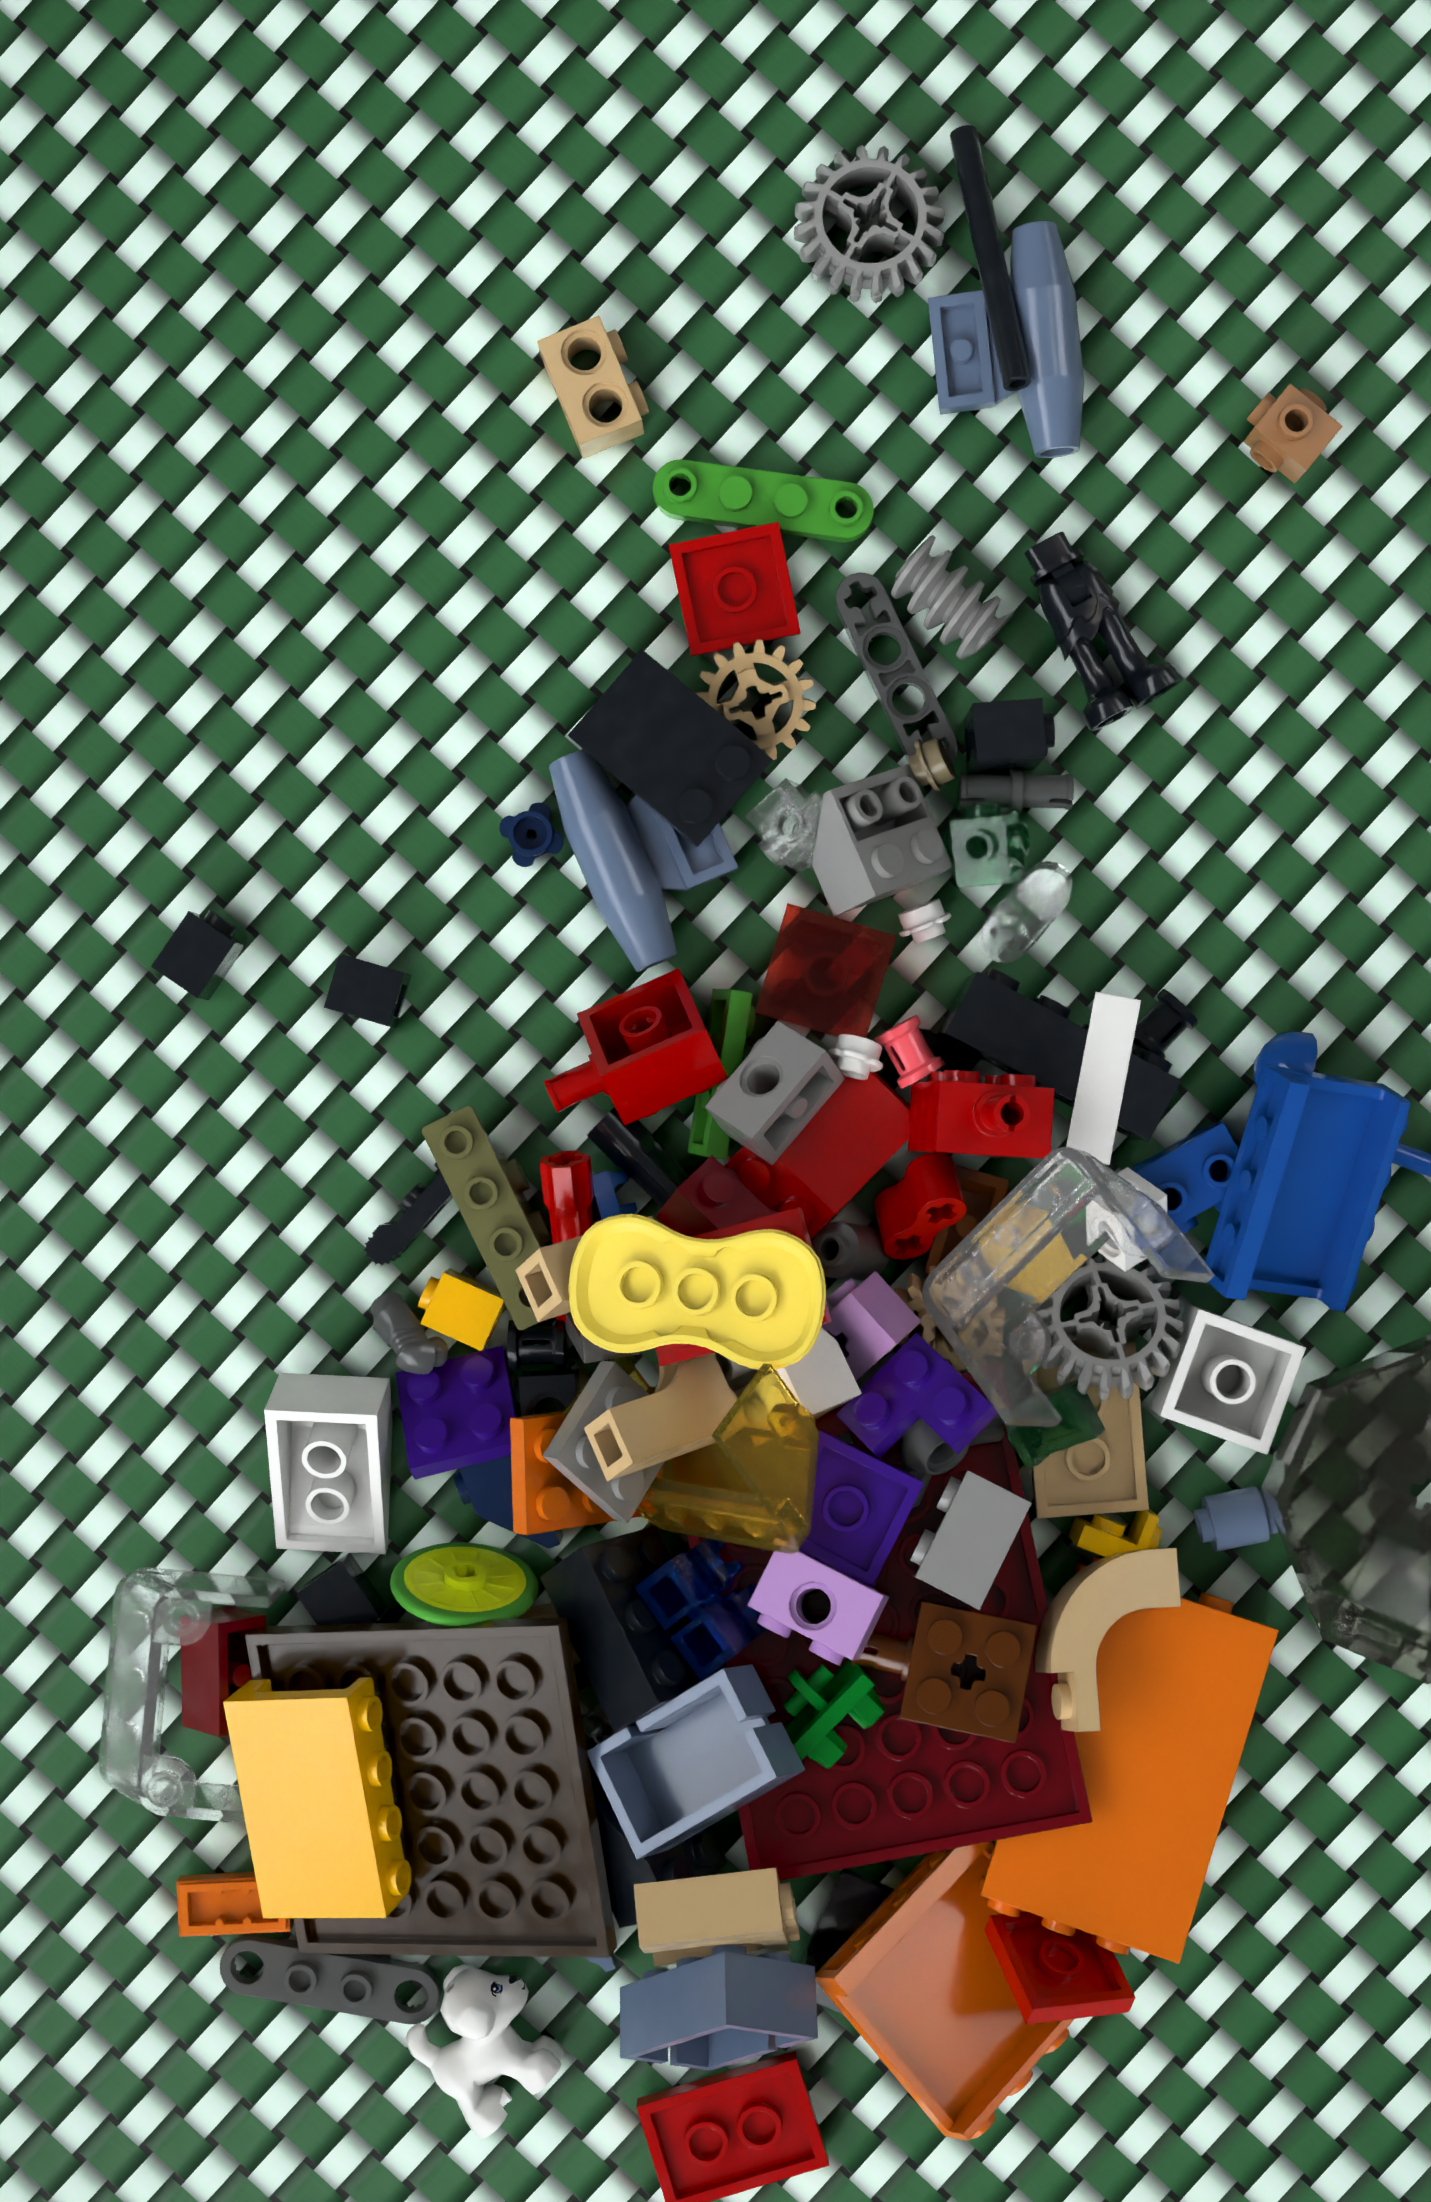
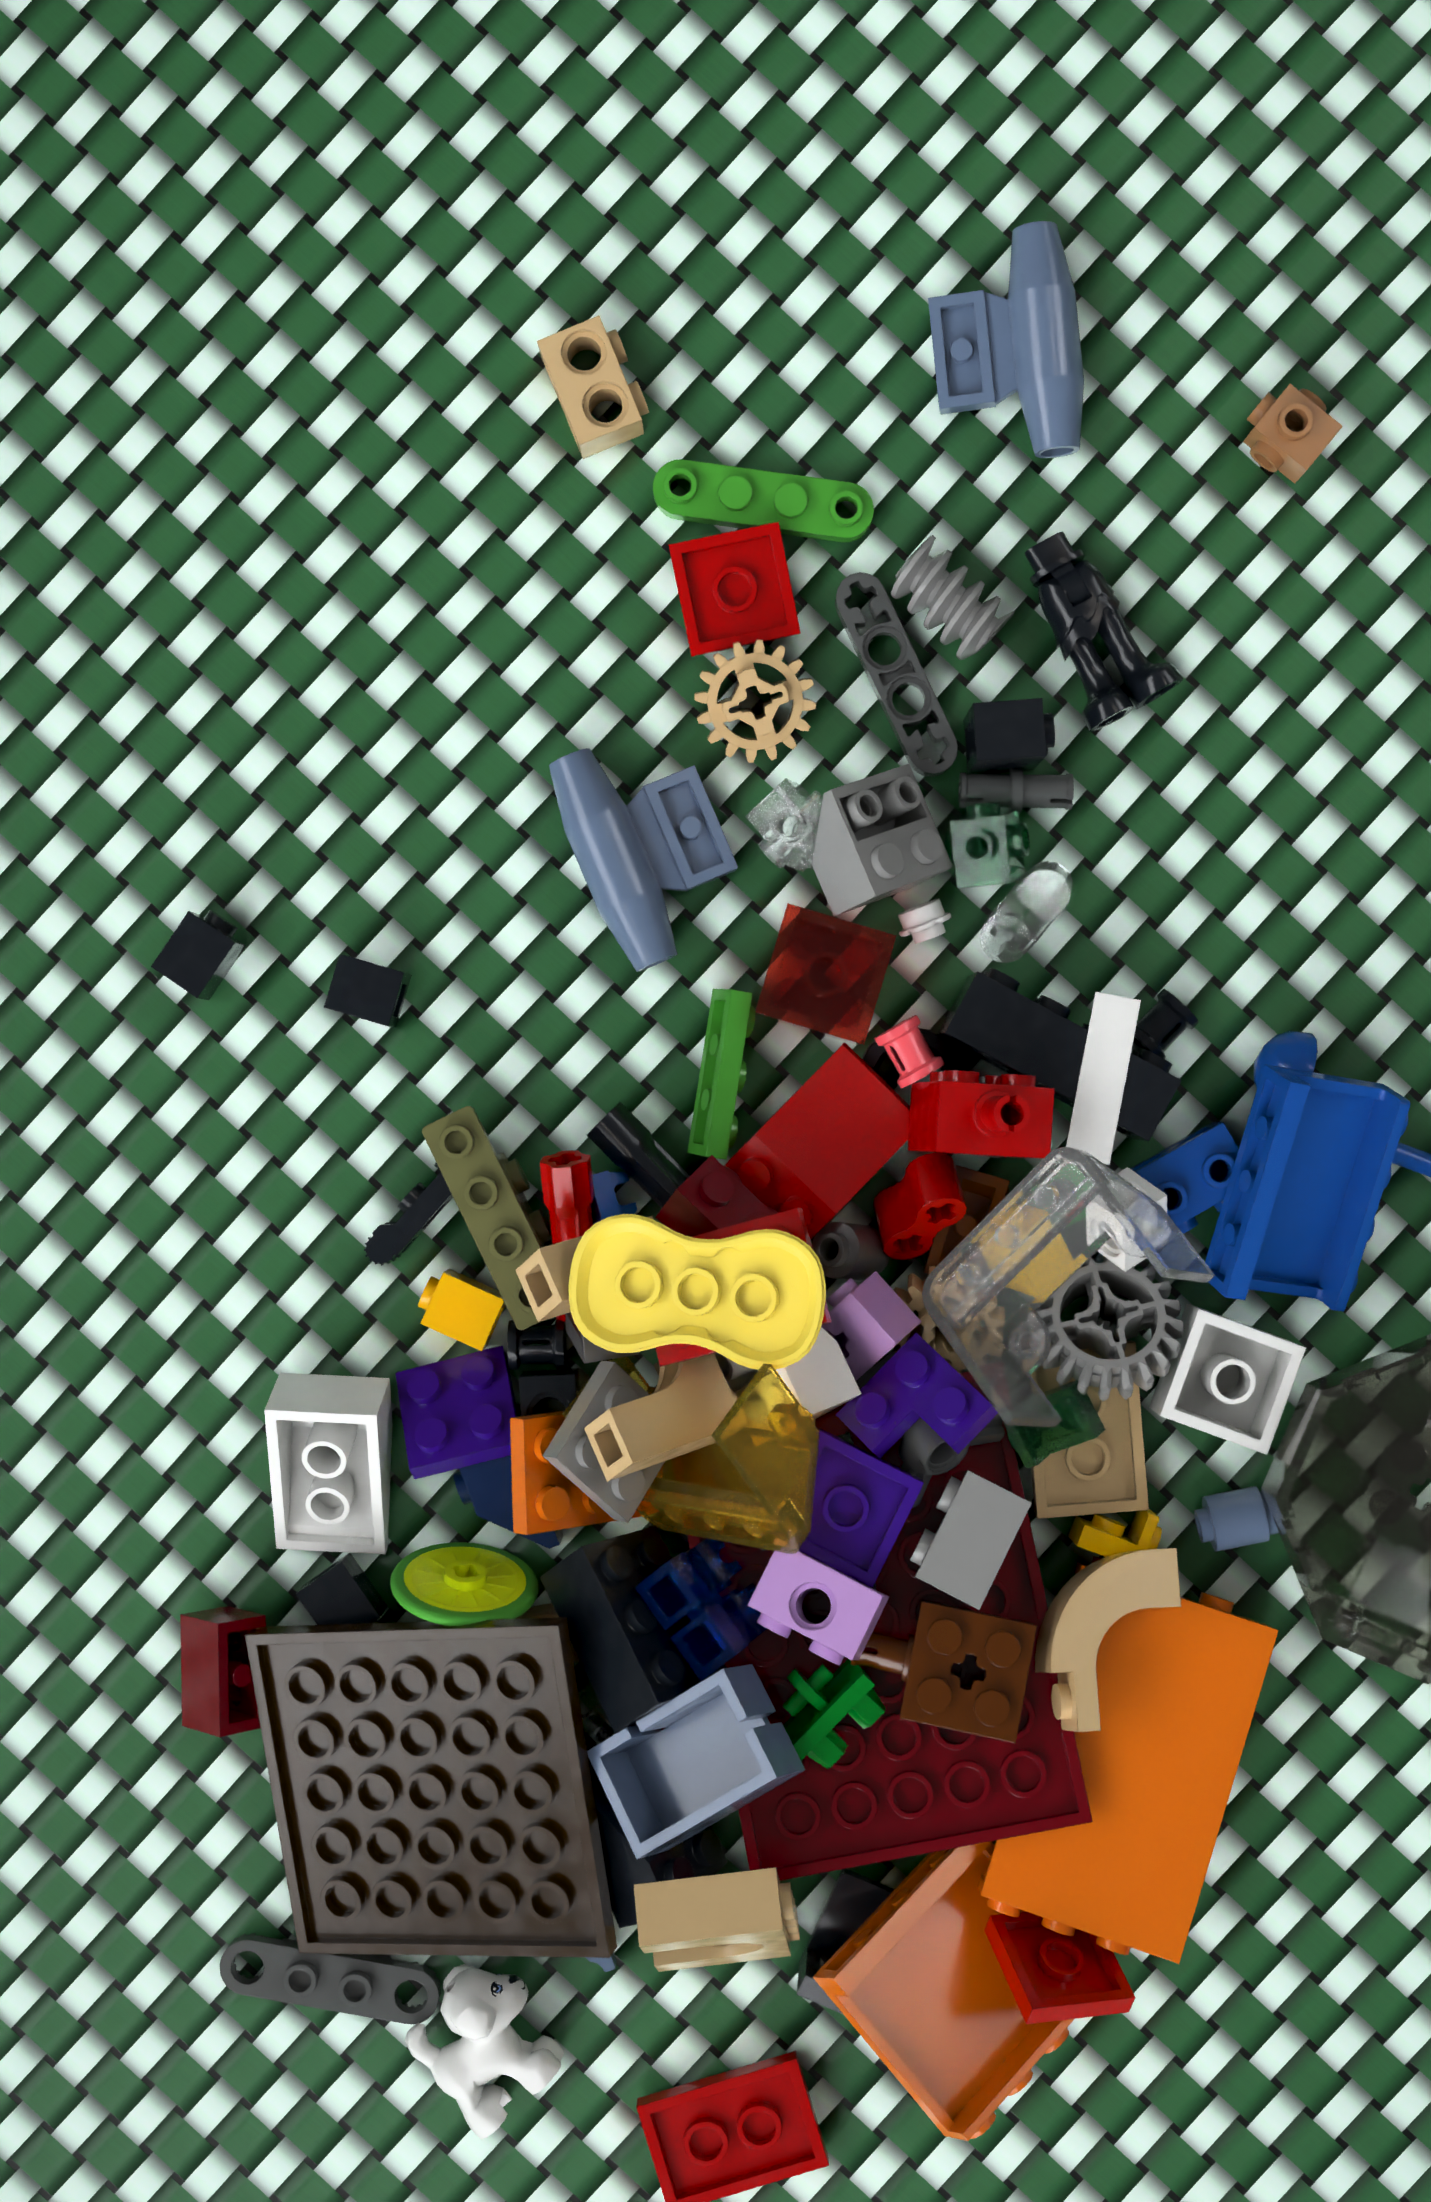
(148, 1616): clear windscreen -> none
(223, 1906): orange plate -> none
(318, 1800): yellow panel -> none
(406, 1336): dark grey arm -> none
(534, 819): dark blue plate -> none
(644, 1051): red brick -> none
(670, 748): black slope -> none
(718, 2009): sand blue piece -> none
(775, 1092): light grey brick -> none
(851, 211): light grey gear -> none
(856, 1056): white plate -> none
(931, 764): dark tan plate -> none
(990, 258): black piece -> none

